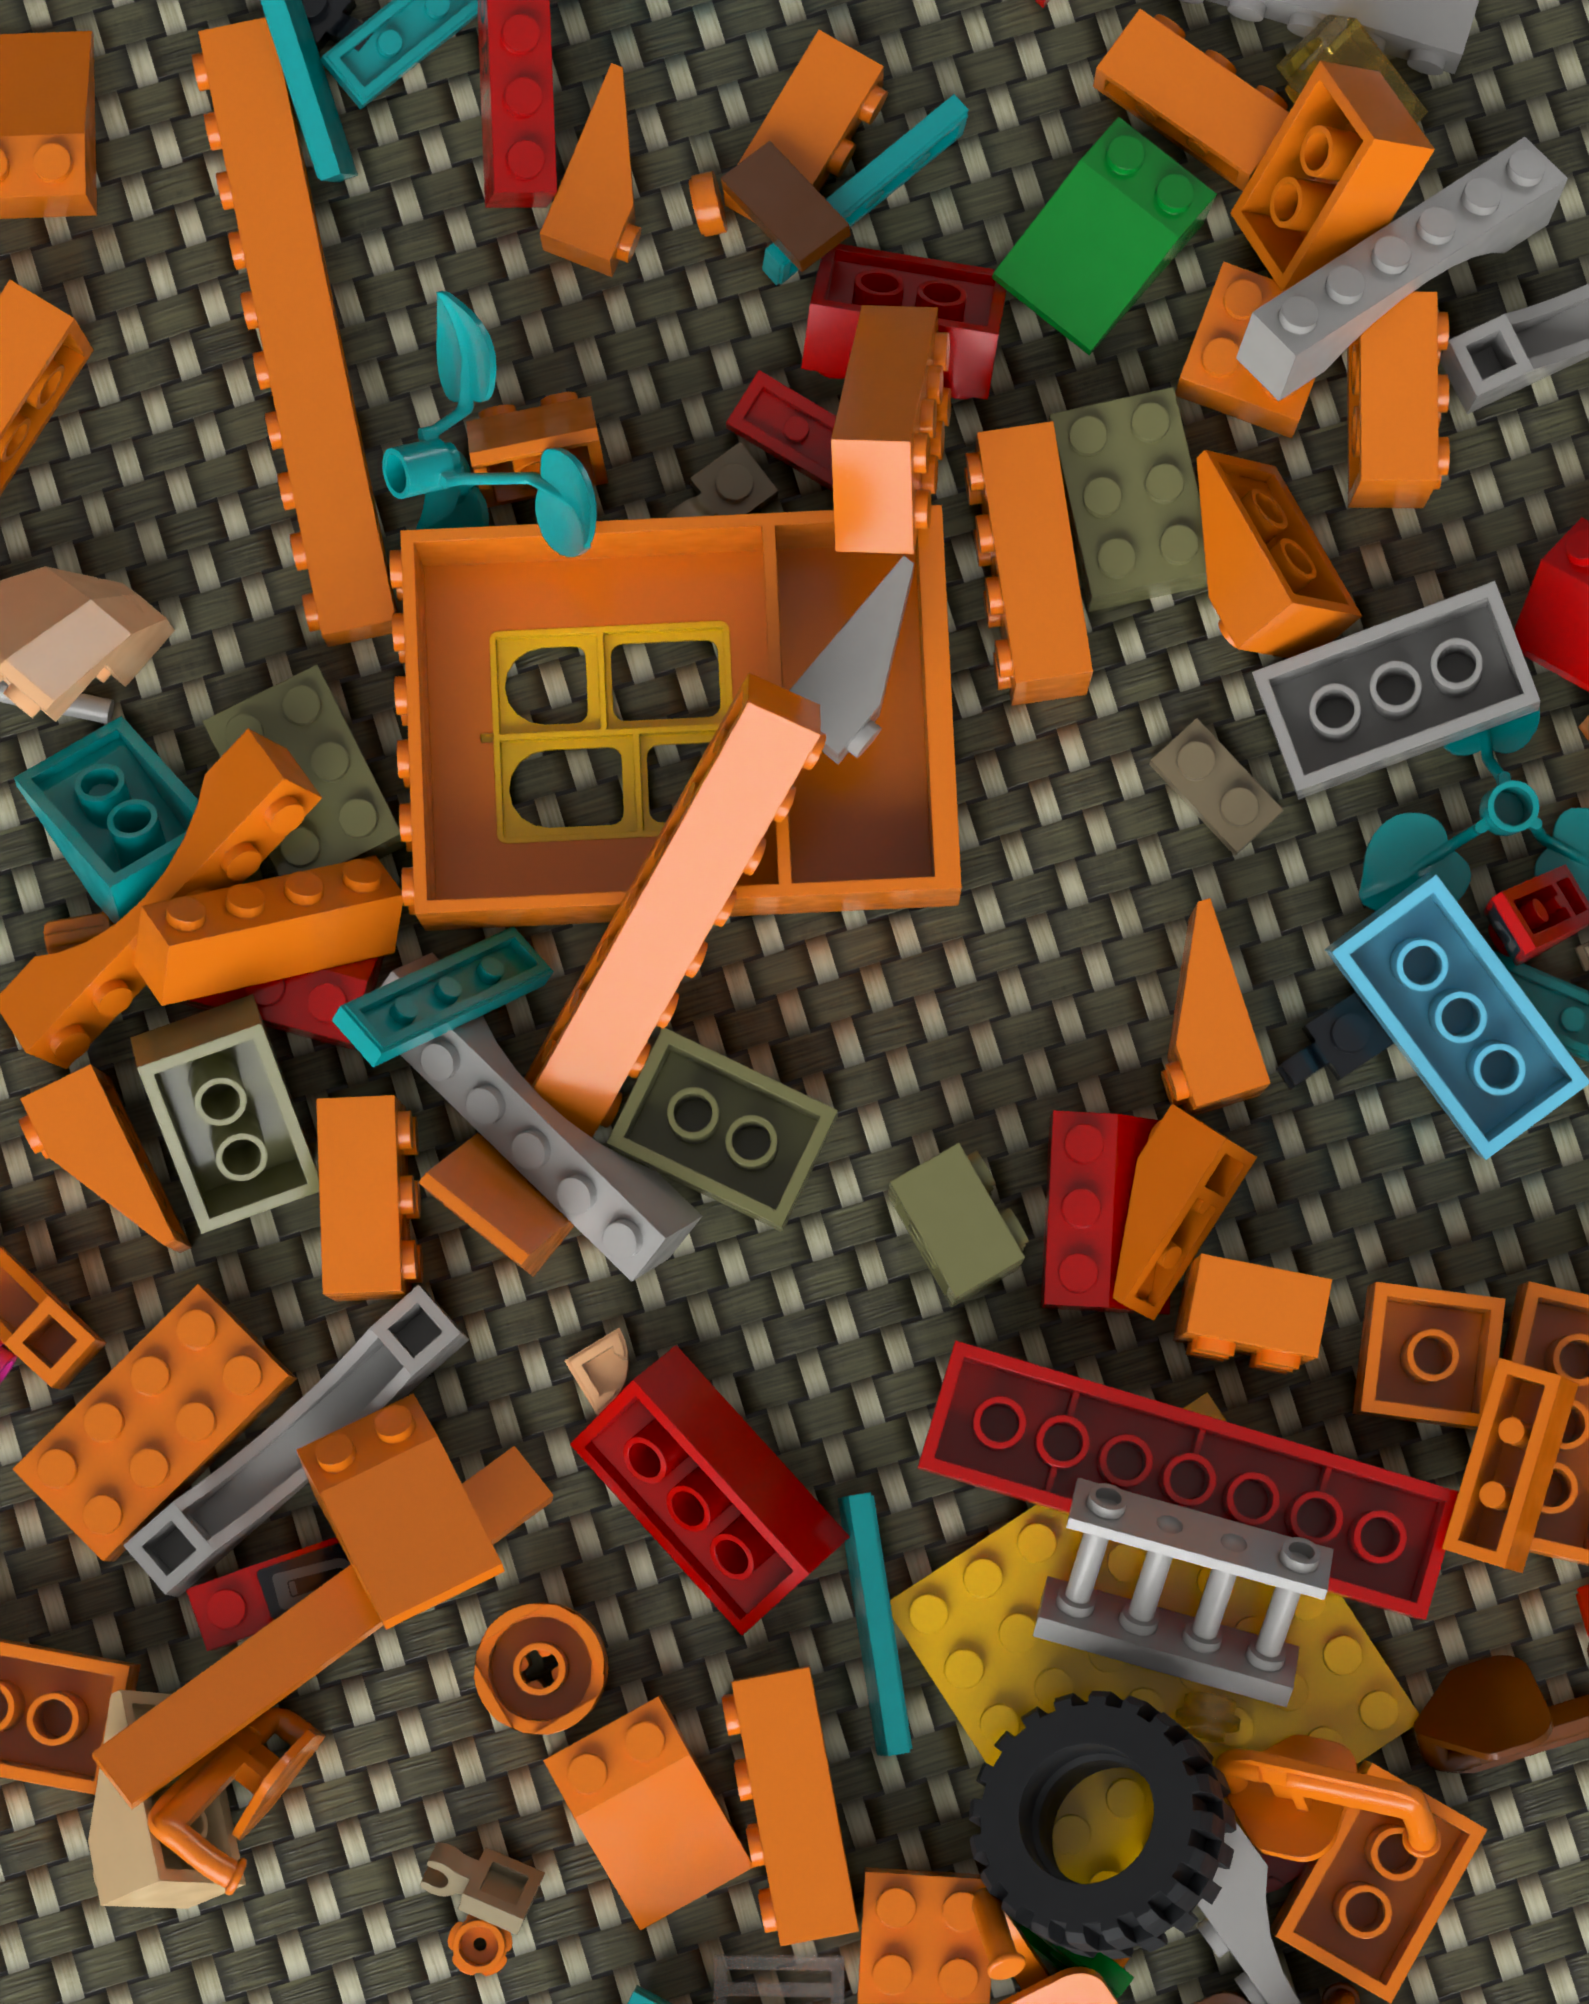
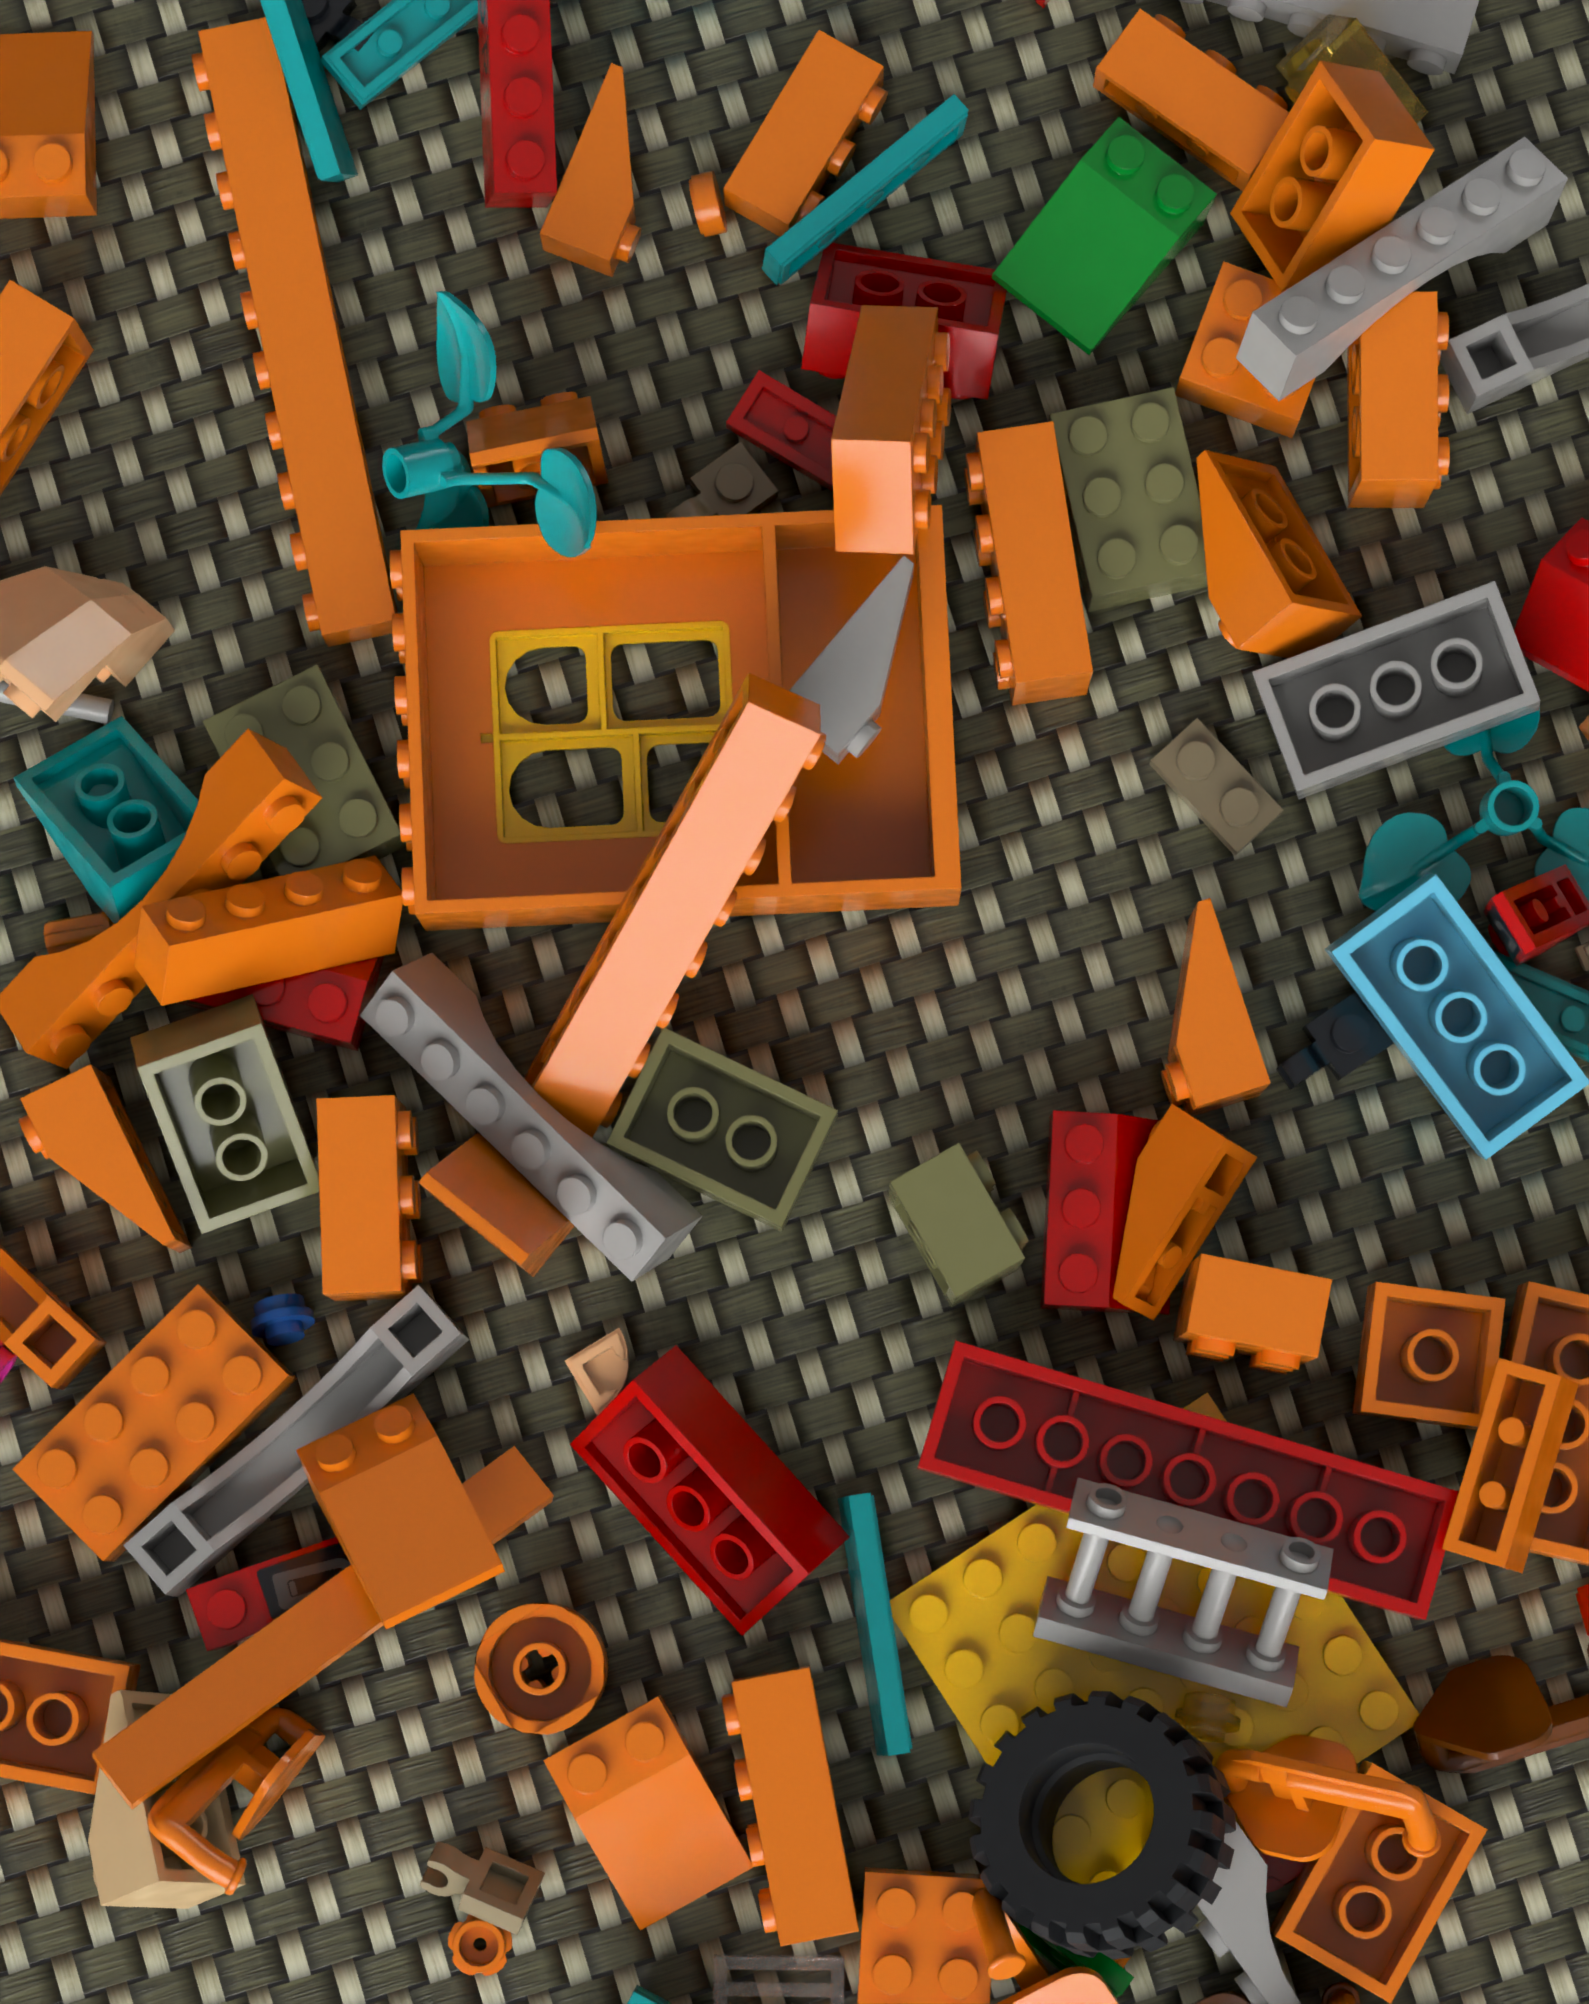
(281, 1319): none -> blue plate
(442, 996): teal tile -> none
(785, 206): reddish brown tile -> none

